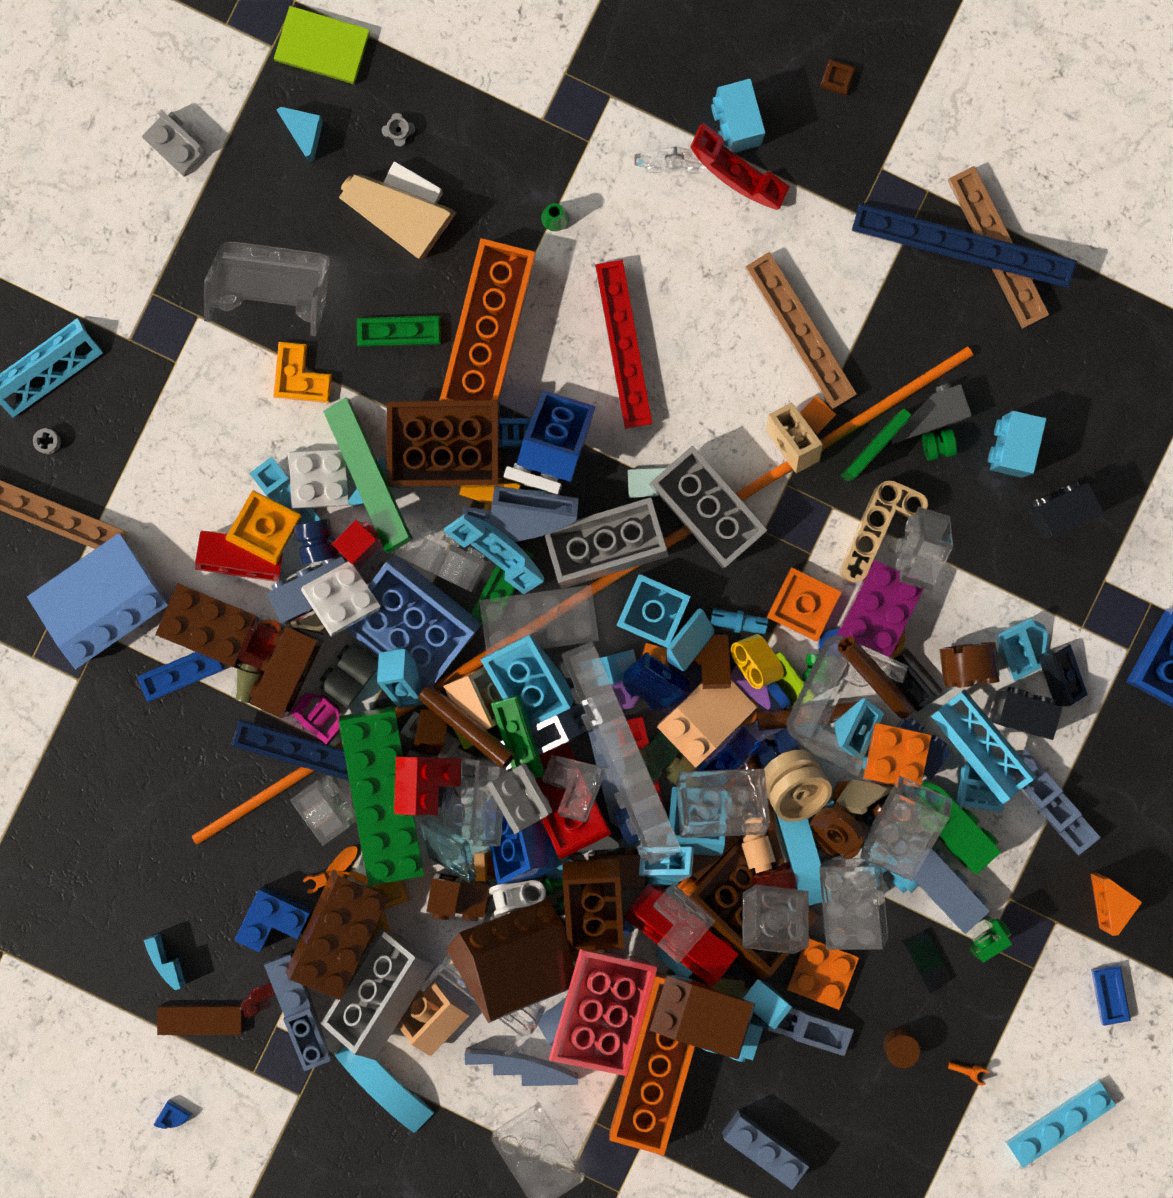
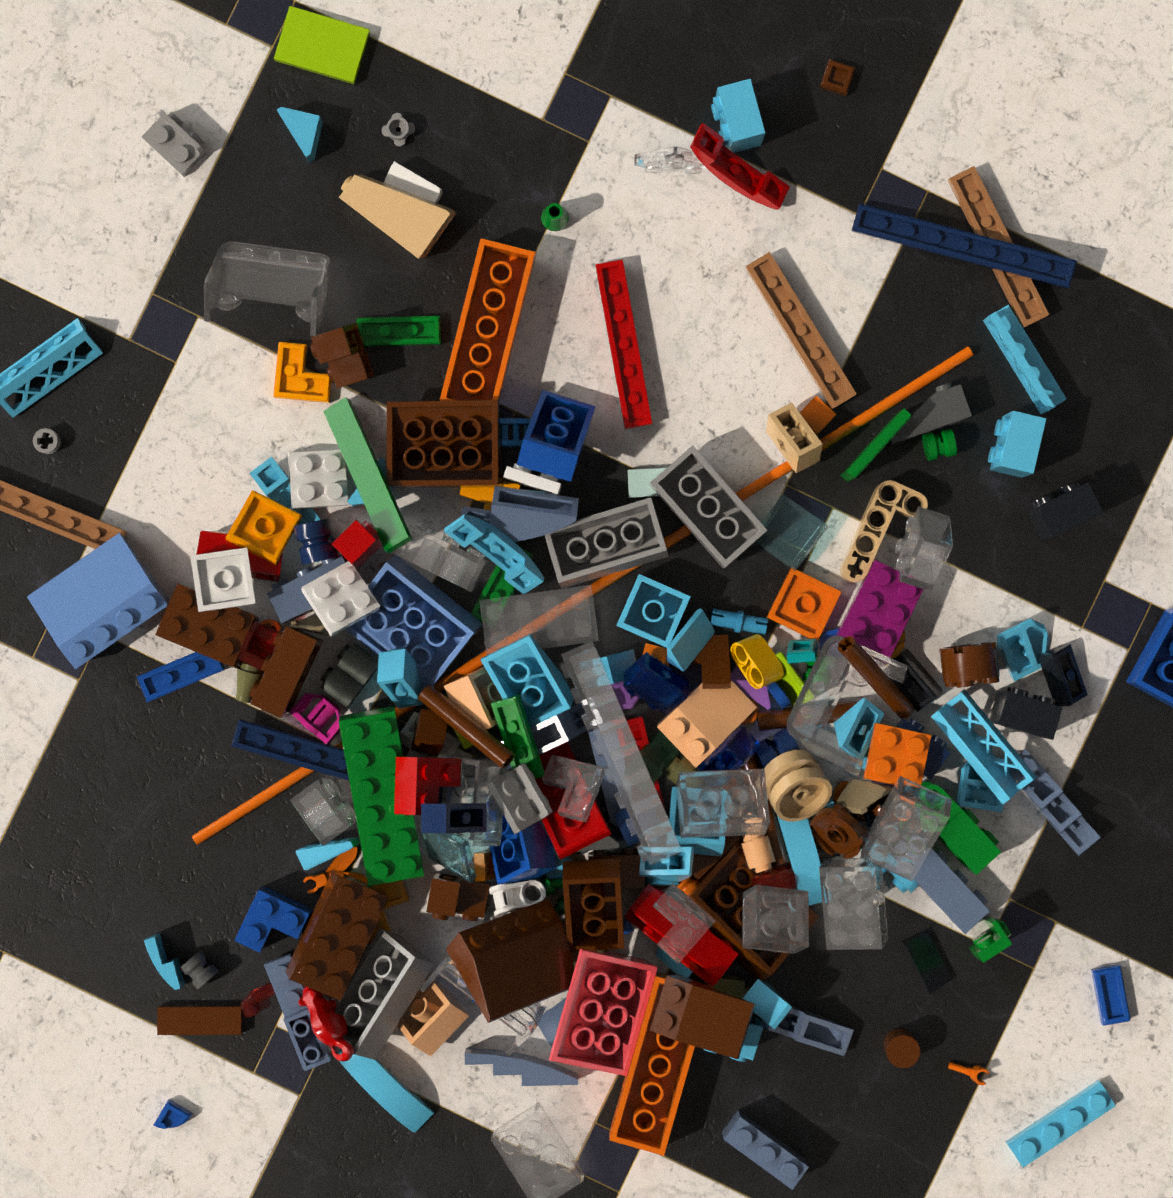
(199, 969): none -> dark grey wheel
(222, 580): none -> white plate
(316, 853): none -> medium azure slope
(326, 1023): none -> red animal
(344, 353): none -> reddish brown brick
(453, 817): none -> dark blue brick
(790, 532): none -> clear light blue tile
(802, 651): none -> teal tile
(822, 974): orange plate -> none
(1024, 359): none -> medium azure fence
(1113, 904): orange slope -> none

